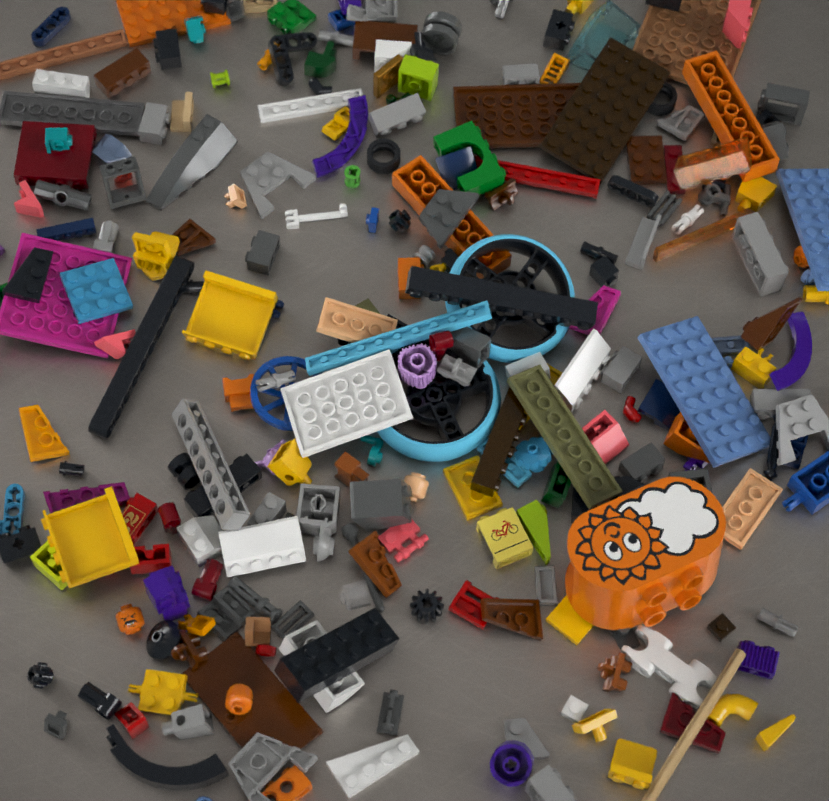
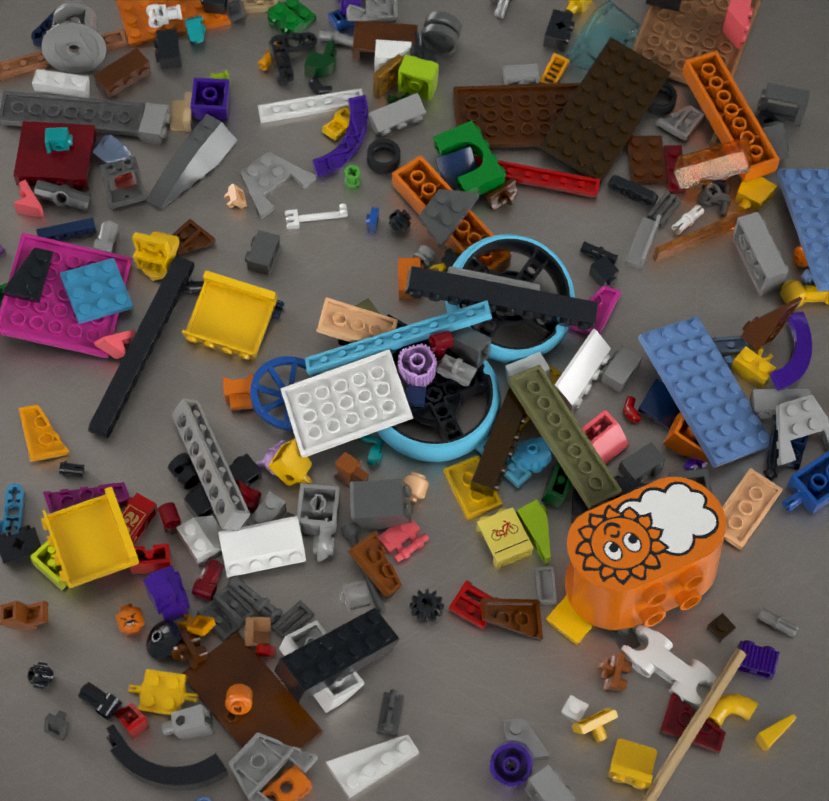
(23, 616): none -> dark orange brick
(68, 35): none -> light grey piece
(162, 14): none -> white connector
(210, 98): none -> dark purple brick
(250, 496): none -> dark red piece
(275, 380): light grey pin -> none
(416, 395): none -> dark blue tile
(473, 274): none -> light grey axle
(793, 290): none -> yellow head

